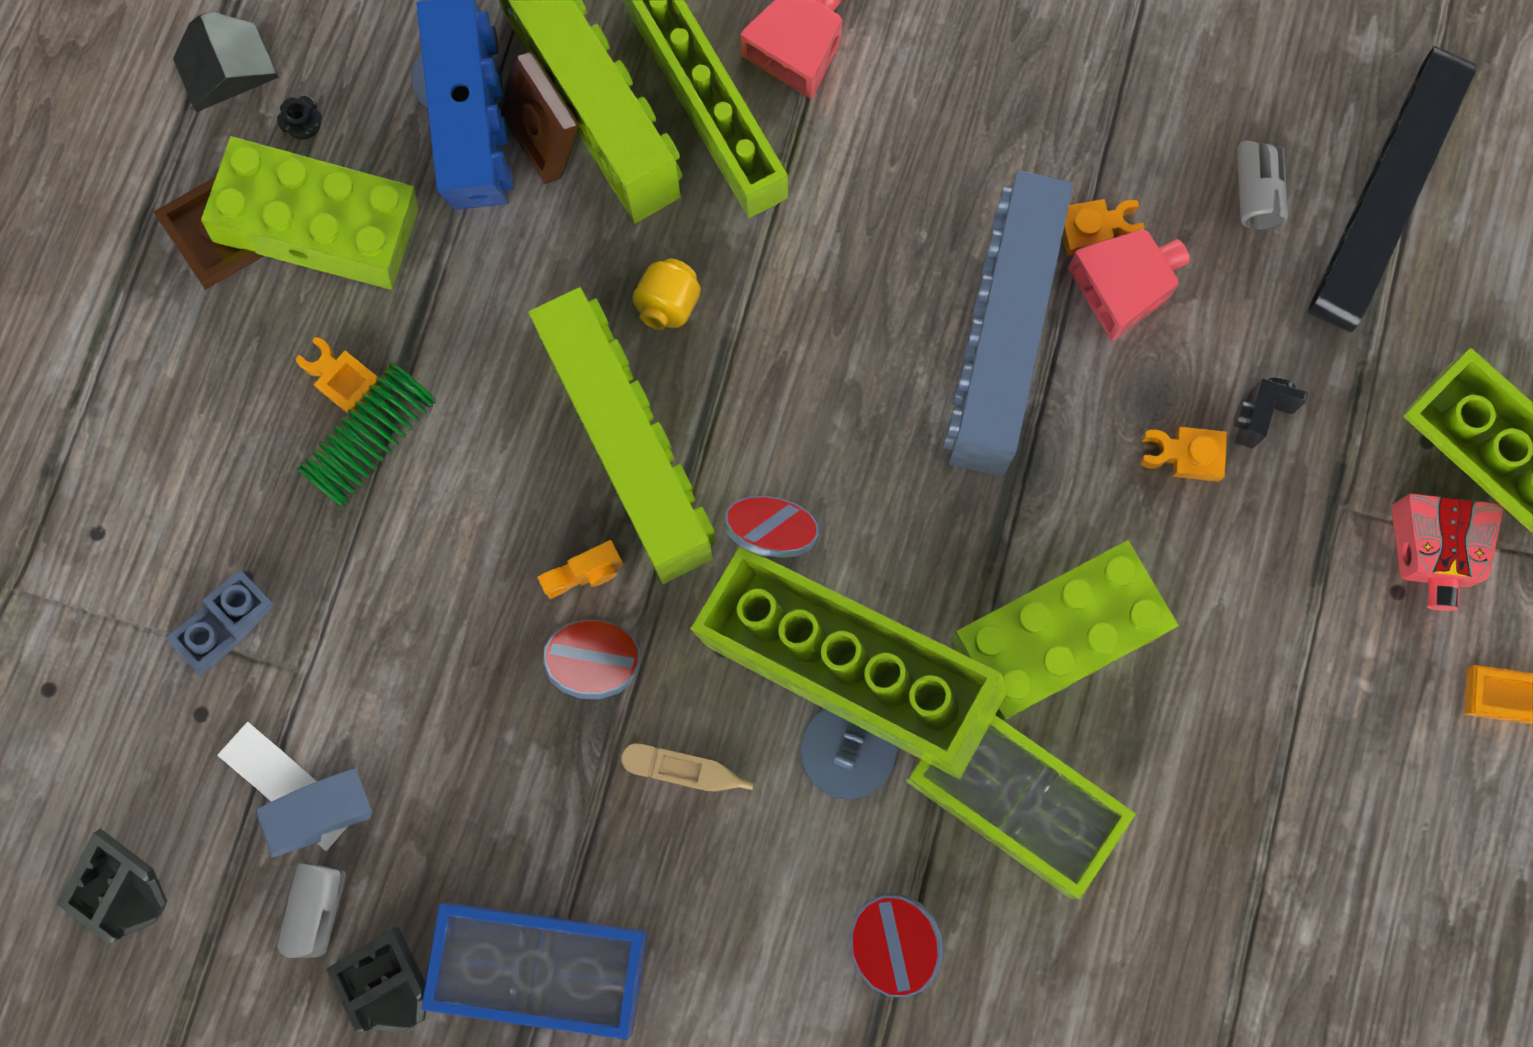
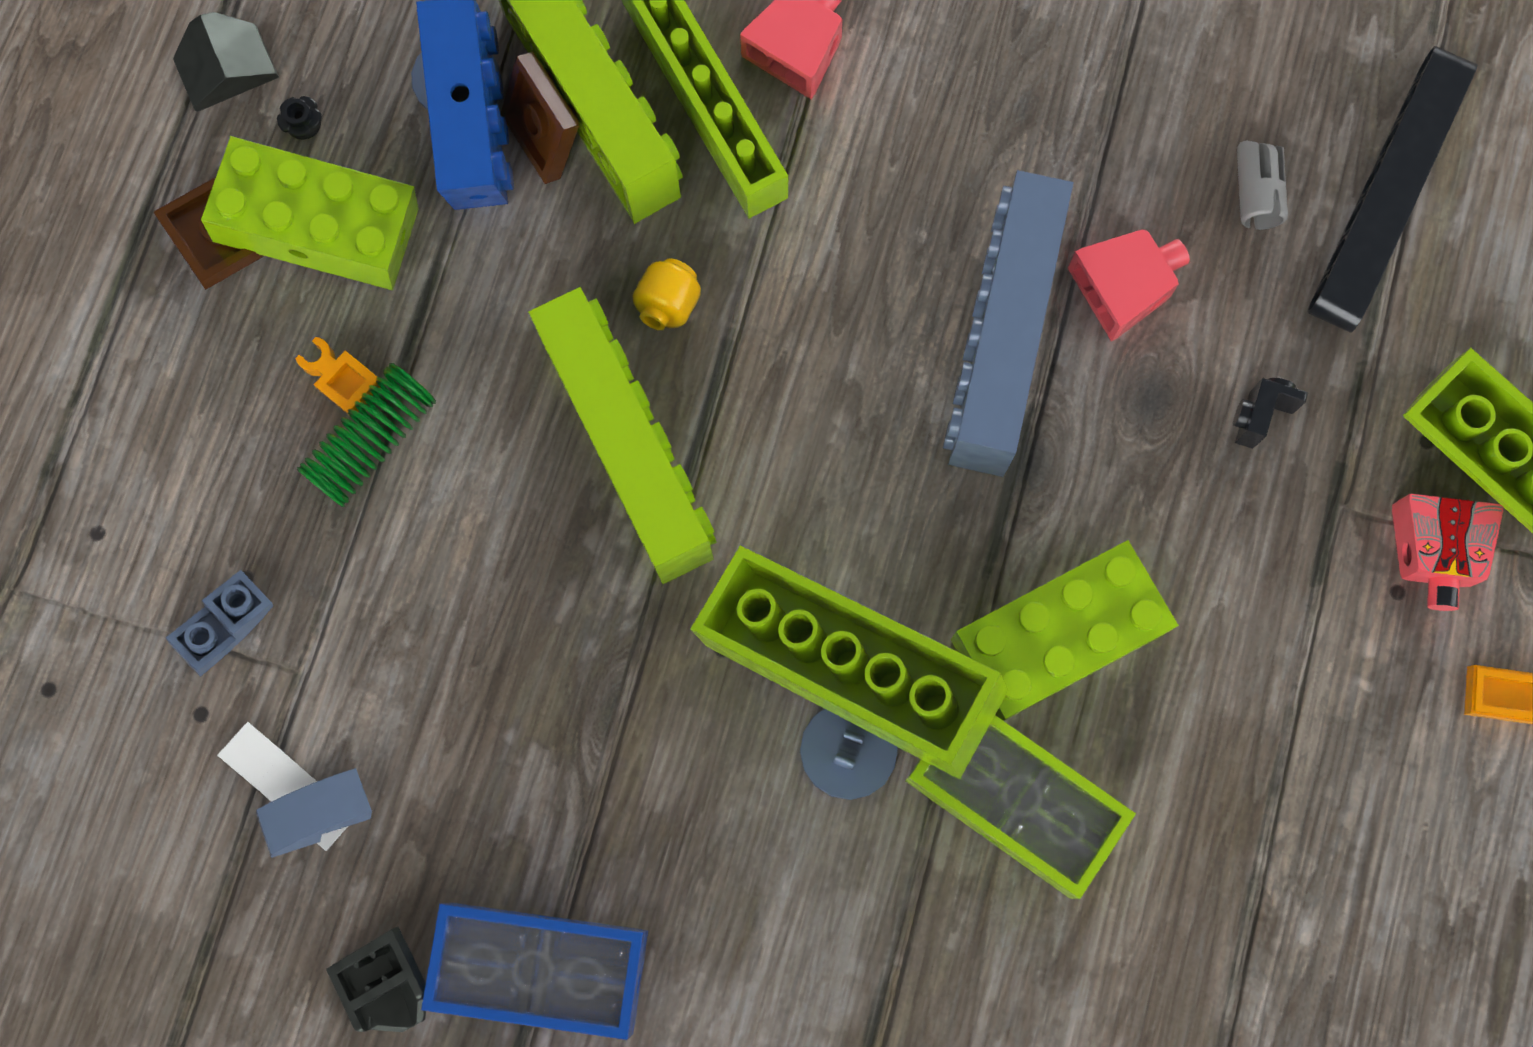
(112, 890): pearl dark grey slope -> none
(311, 910): light grey arm -> none
(591, 567): light orange plate -> none
(591, 659): piece -> none
(680, 769): tan piece -> none
(771, 526): red piece -> none
(896, 946): red piece -> none
(1093, 223): light orange plate -> none
(1193, 453): light orange plate -> none

